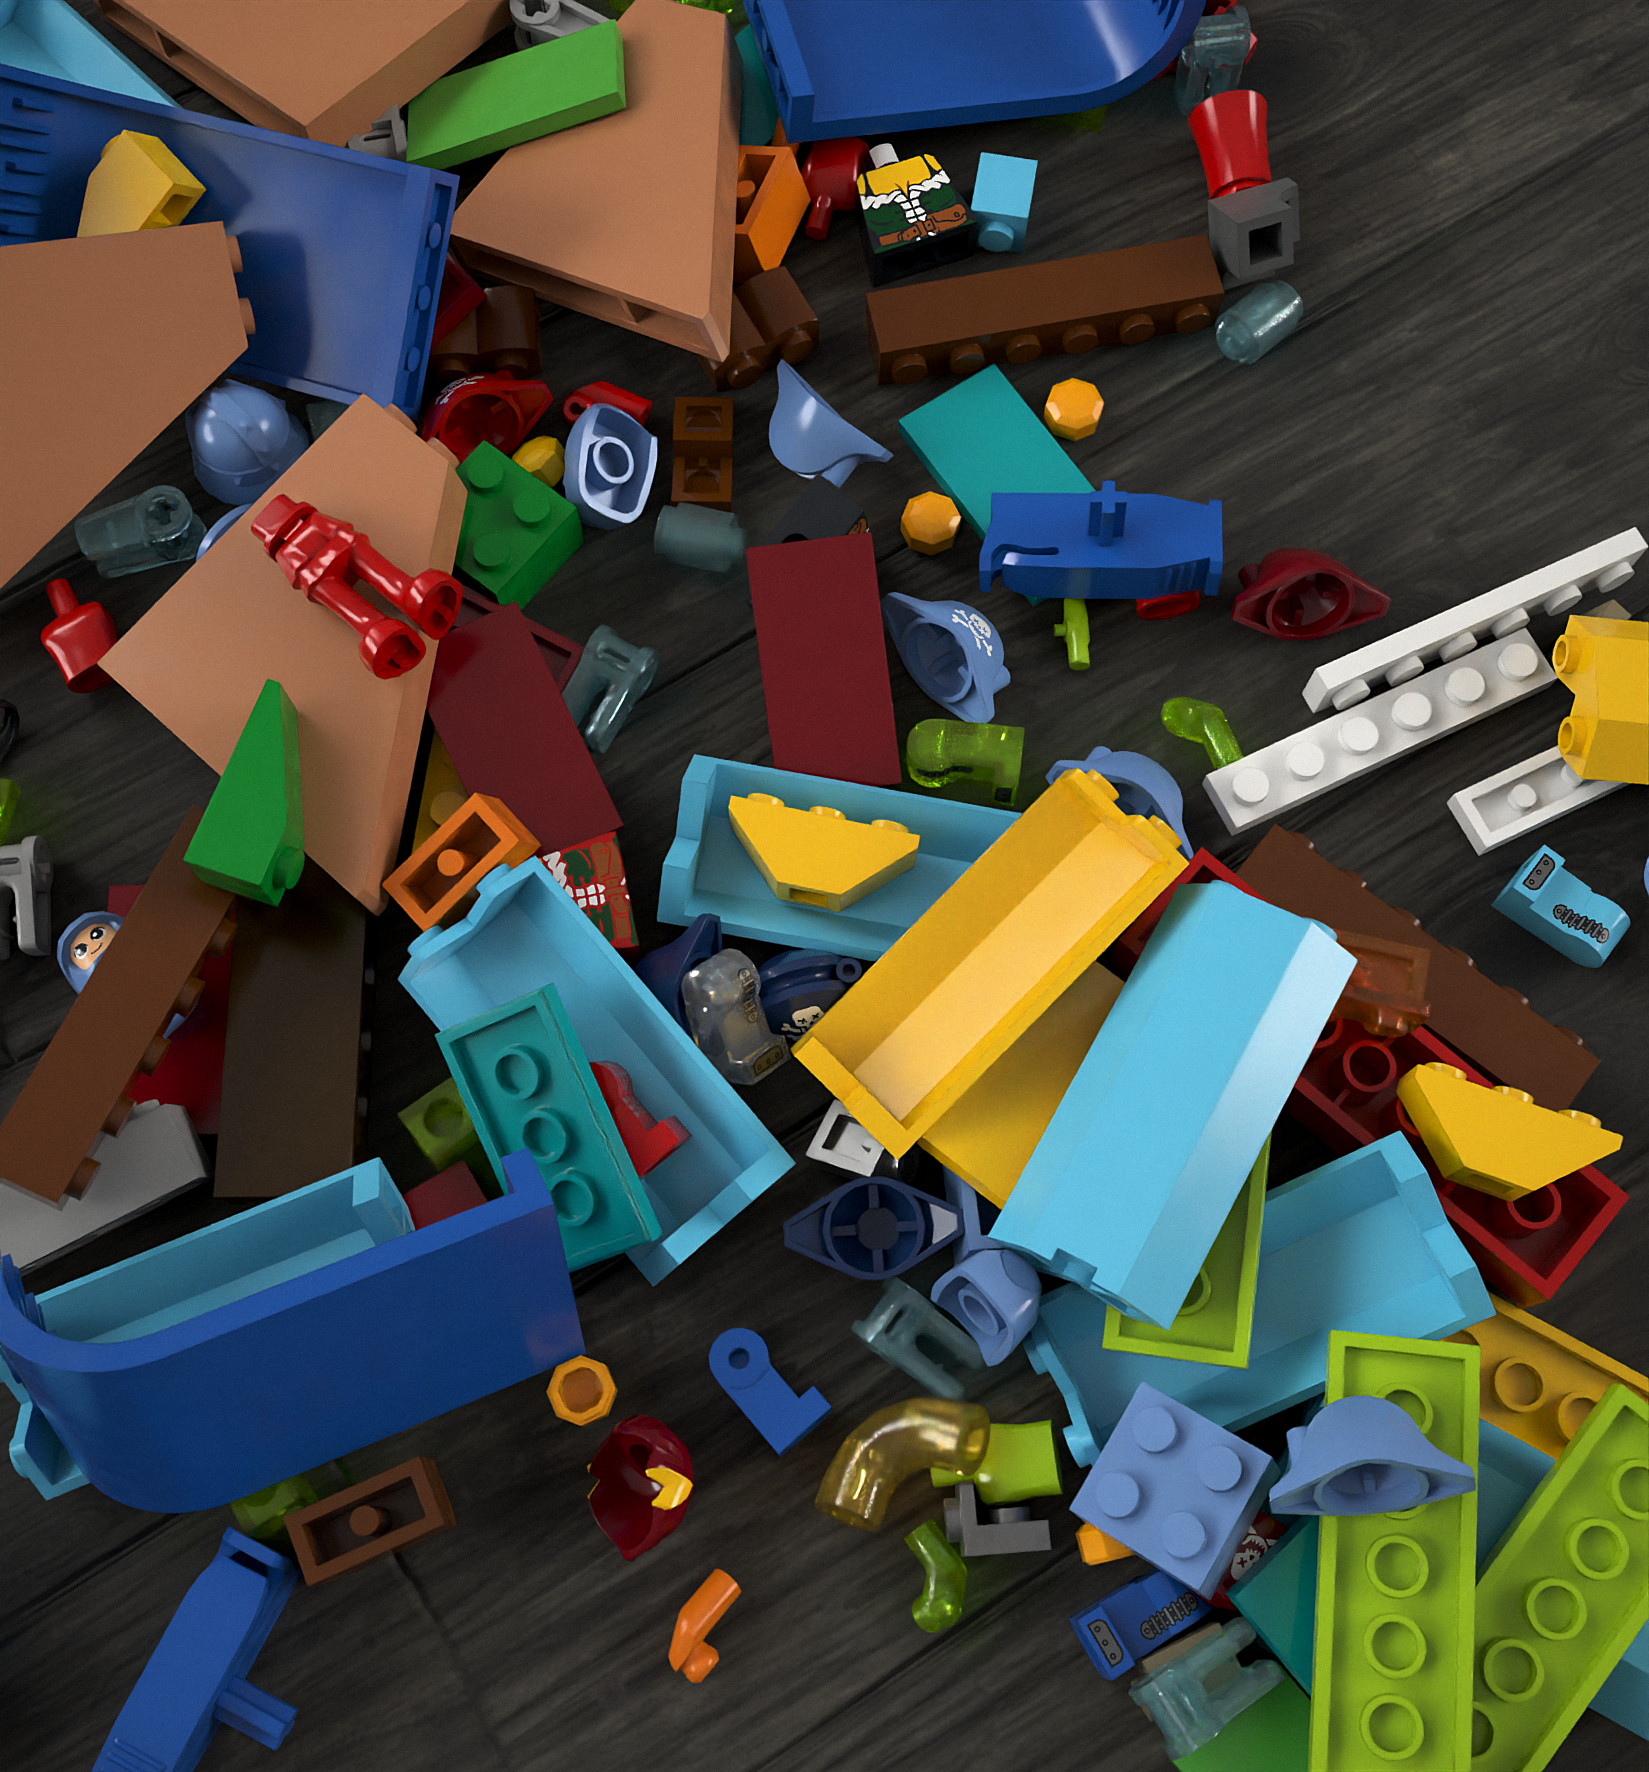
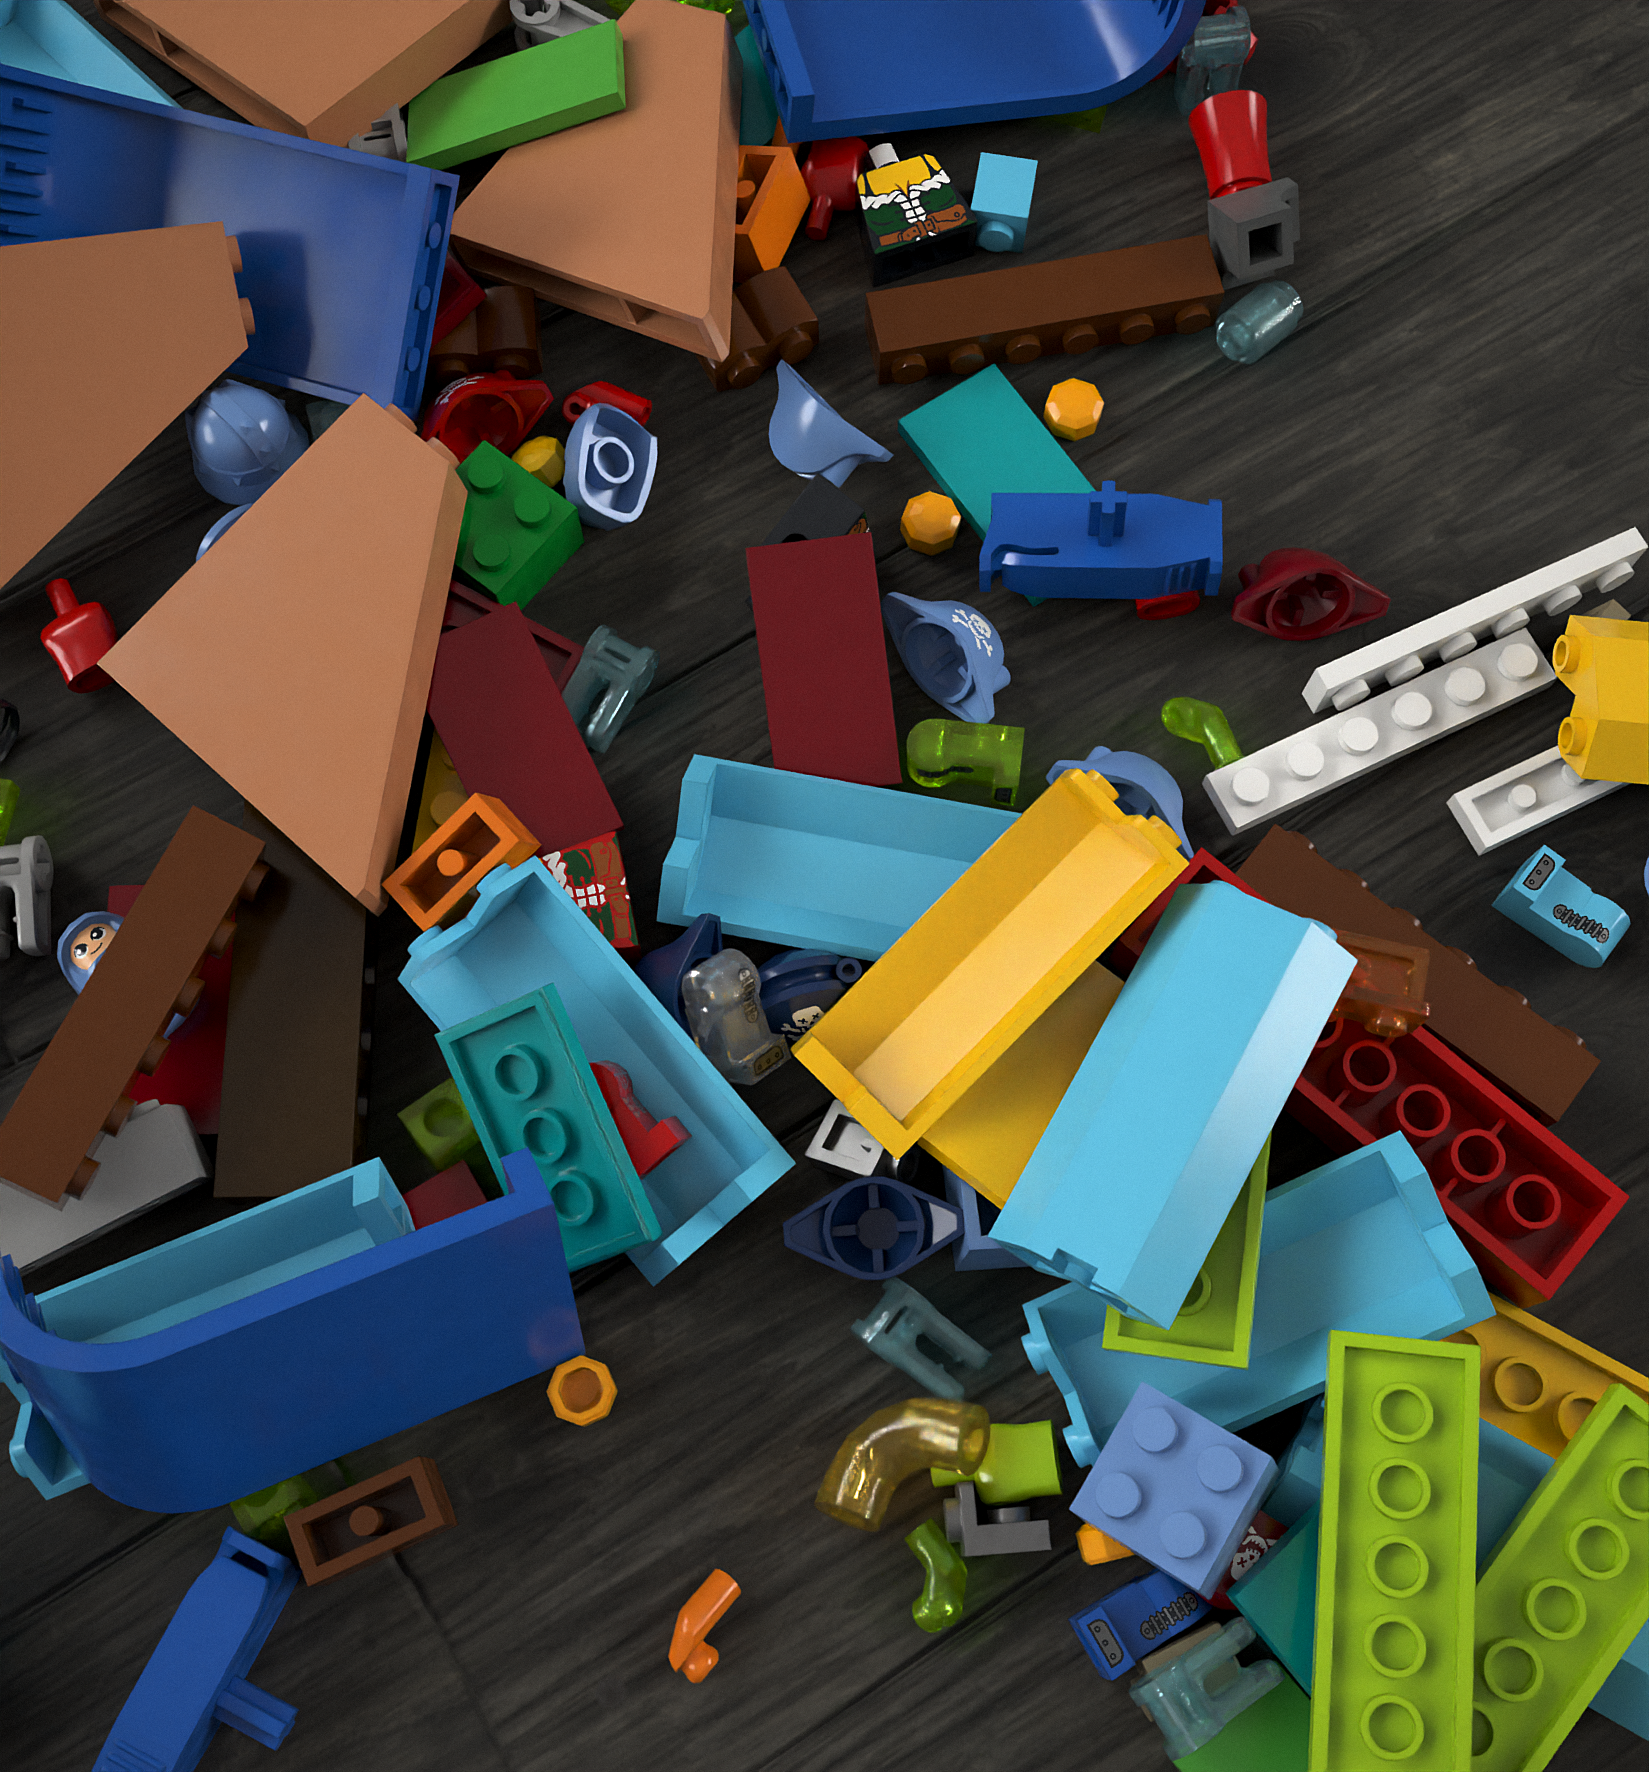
(137, 188): yellow slope -> none
(140, 533): clear light blue piece -> none
(255, 818): green slope -> none
(329, 559): red piece -> none
(641, 1484): dark red hair -> none
(700, 537): clear light blue brick -> none
(703, 452): reddish brown slope -> none
(745, 1373): blue leg -> none
(818, 853): yellow slope -> none
(993, 1298): medium blue piece -> none
(1075, 633): lime helmet -> none
(1364, 1461): medium blue hat -> none
(1497, 1134): yellow slope -> none

